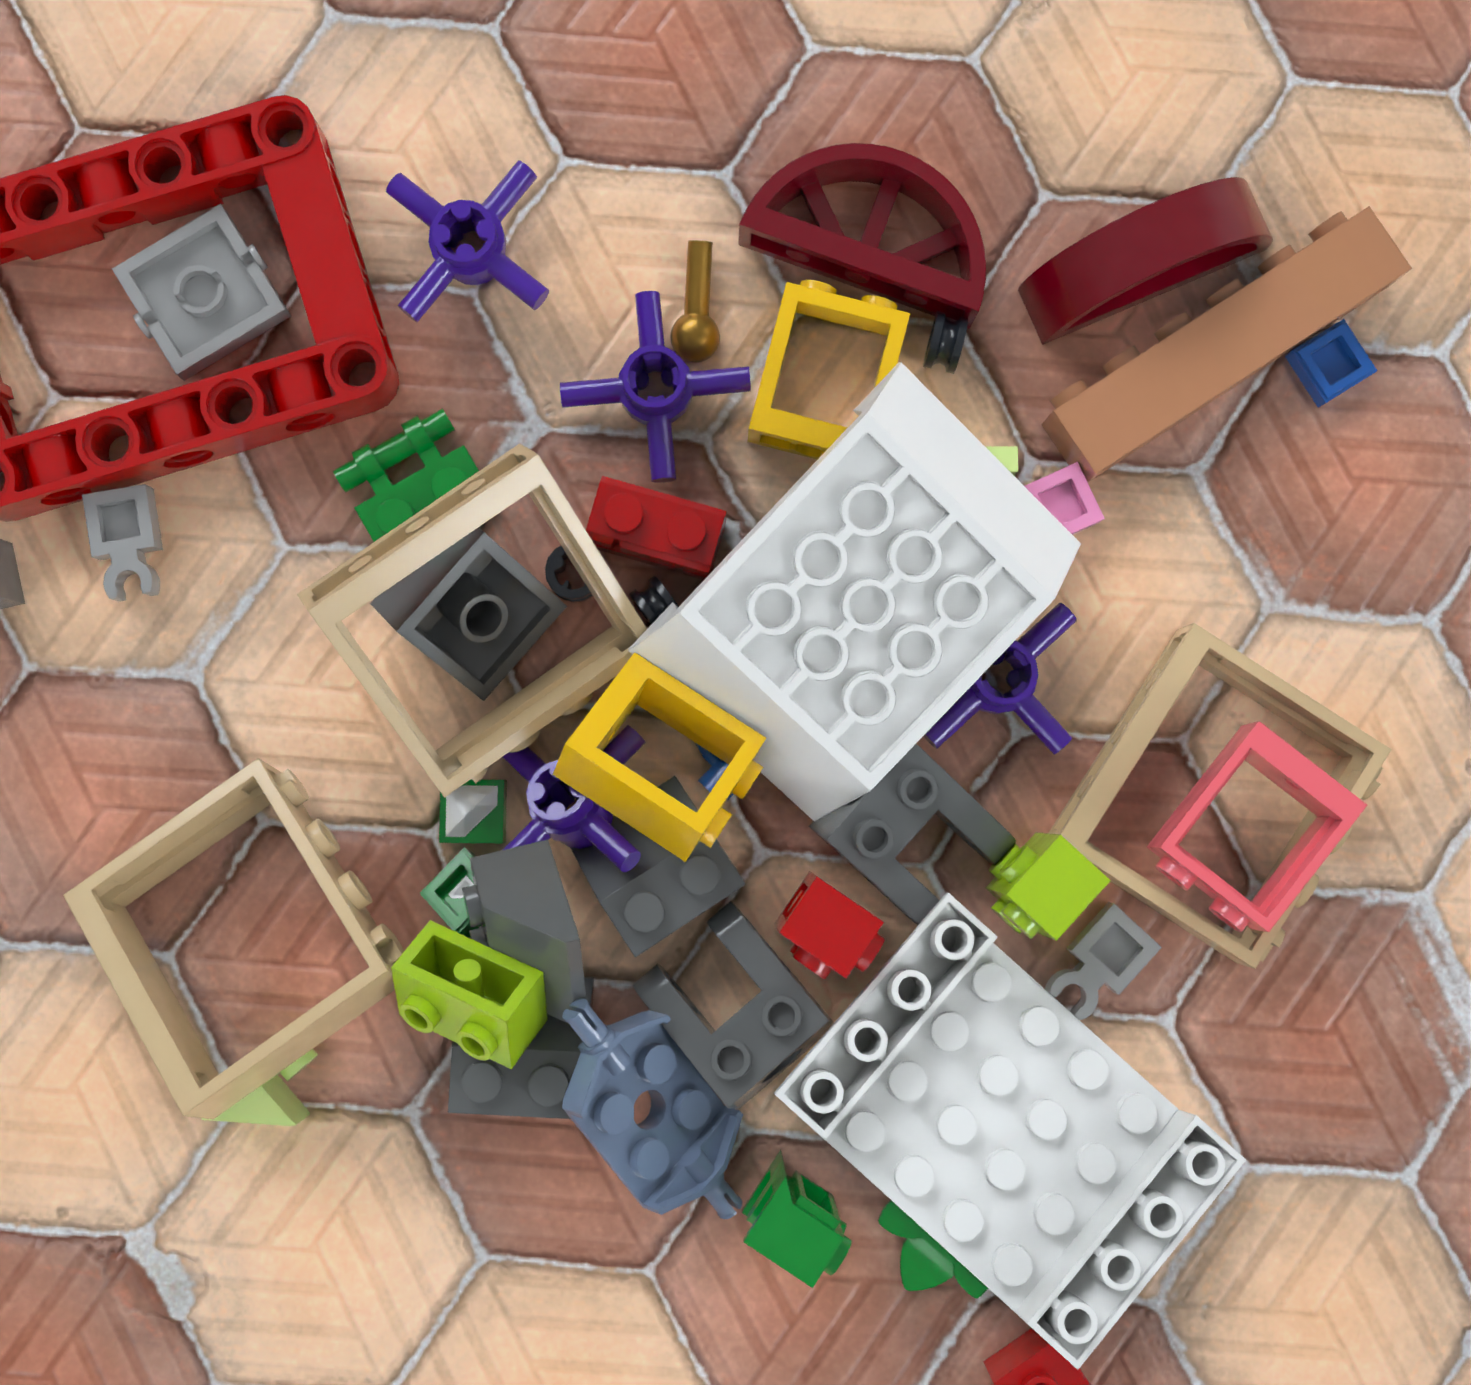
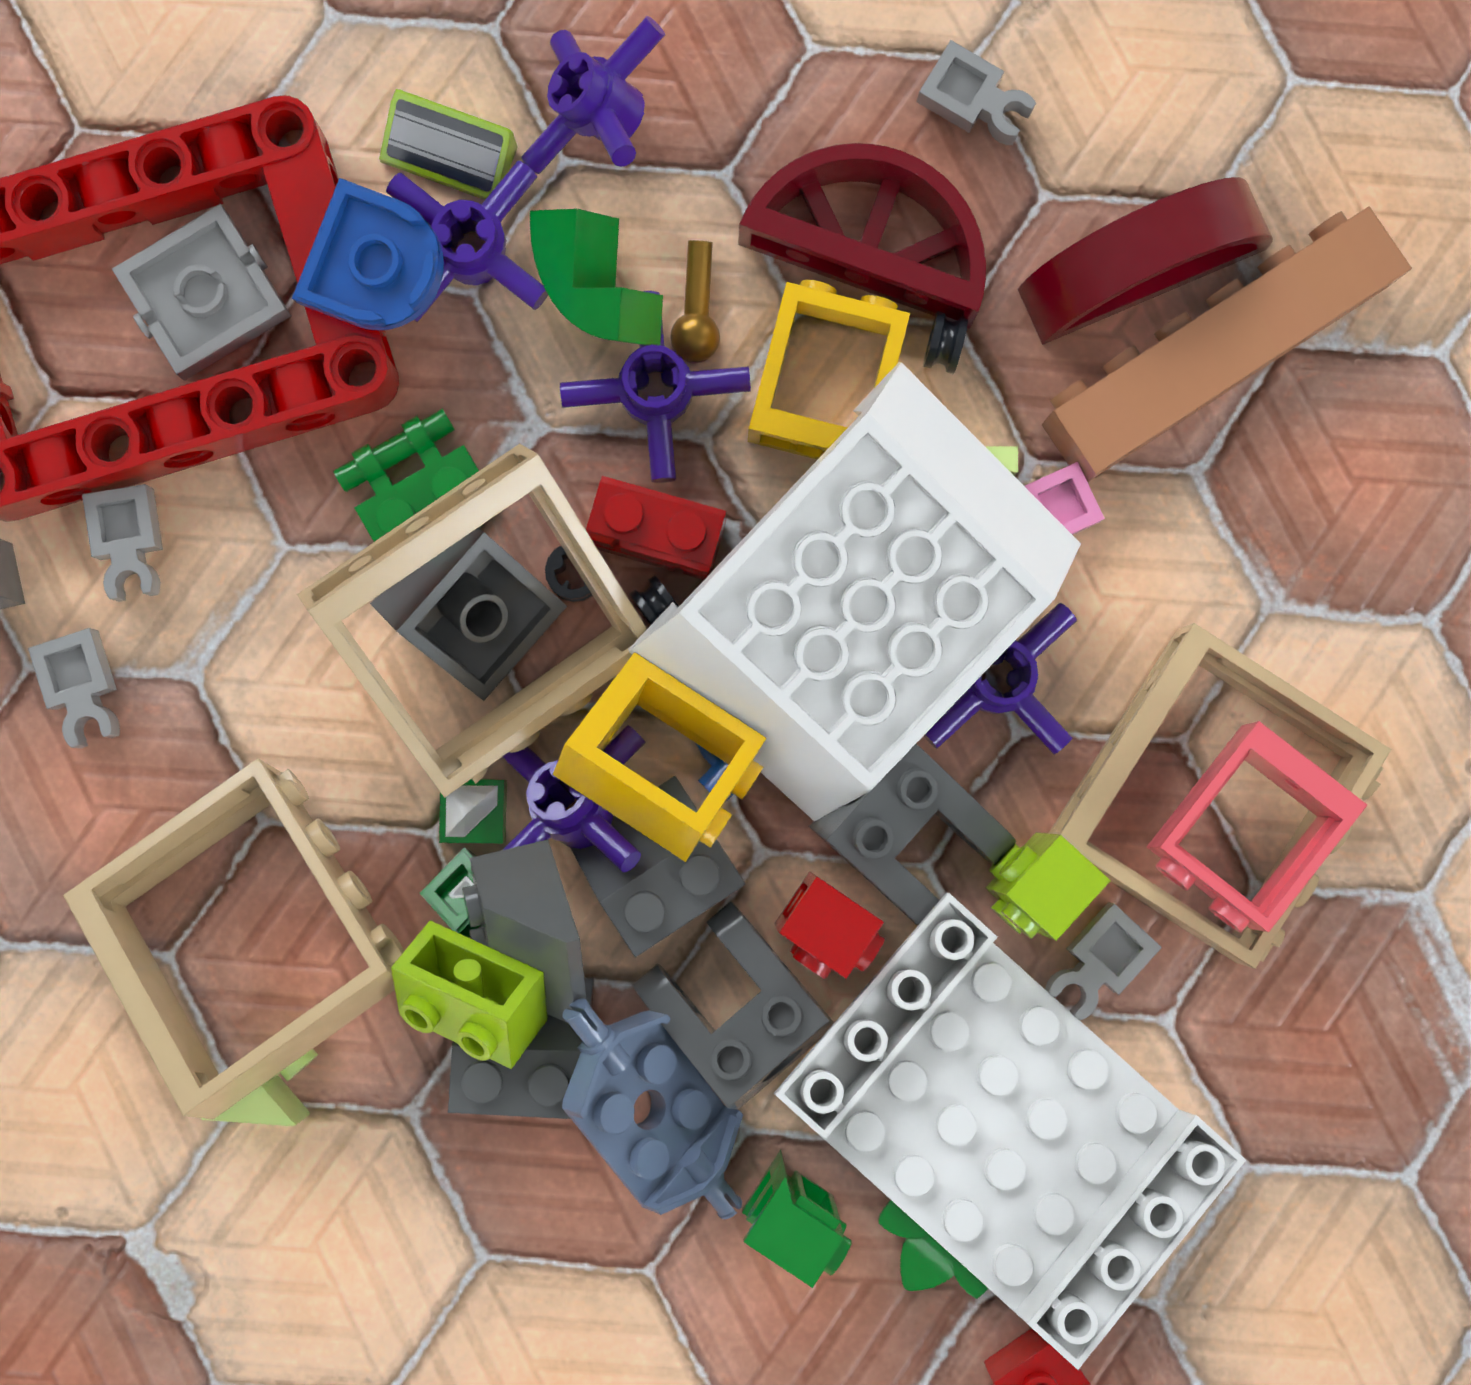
(74, 676): none -> light grey plate
(371, 261): none -> blue tile
(446, 145): none -> slope
(578, 270): none -> green brick
(594, 97): none -> dark purple bar
(966, 89): none -> light grey plate
(1331, 363): blue tile -> none

